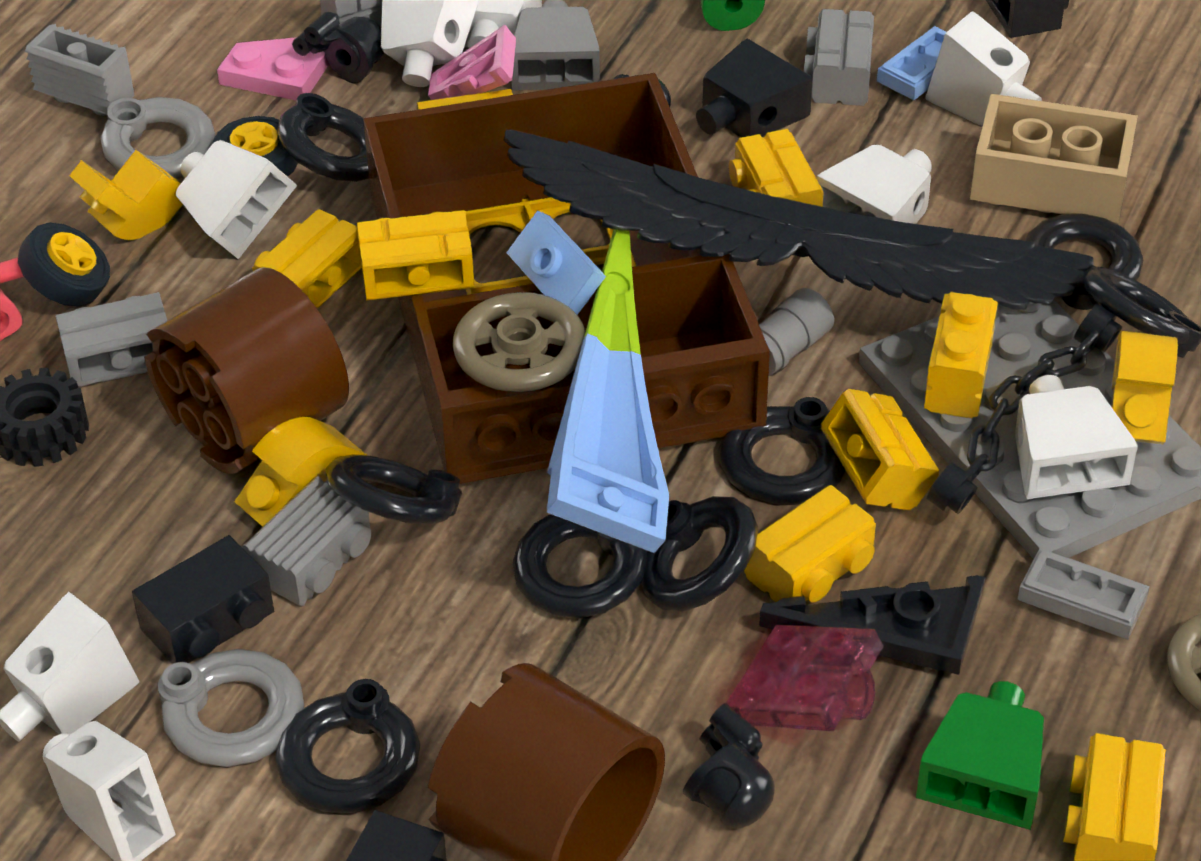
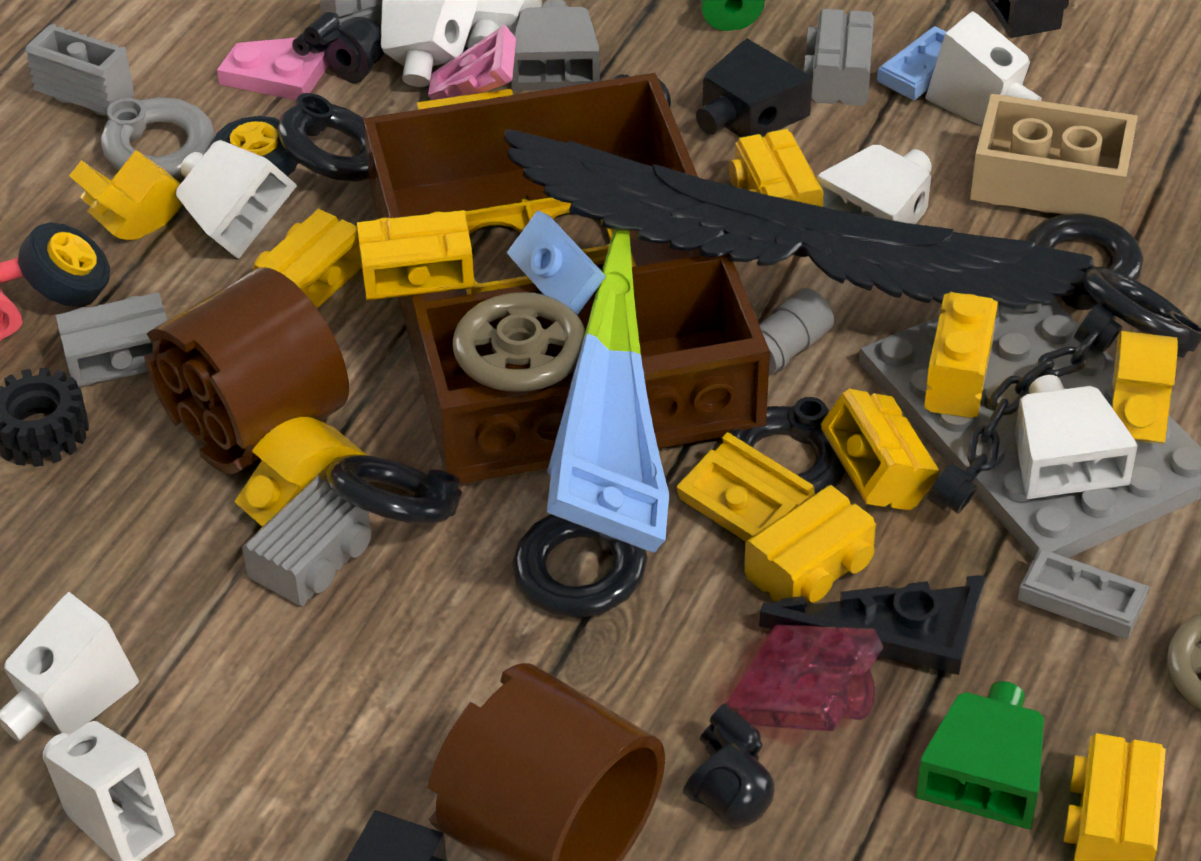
(185, 692): light grey piece -> none
(203, 601): black brick -> none
(349, 709): black piece -> none
(683, 530): black piece -> none
(742, 488): none -> yellow plate

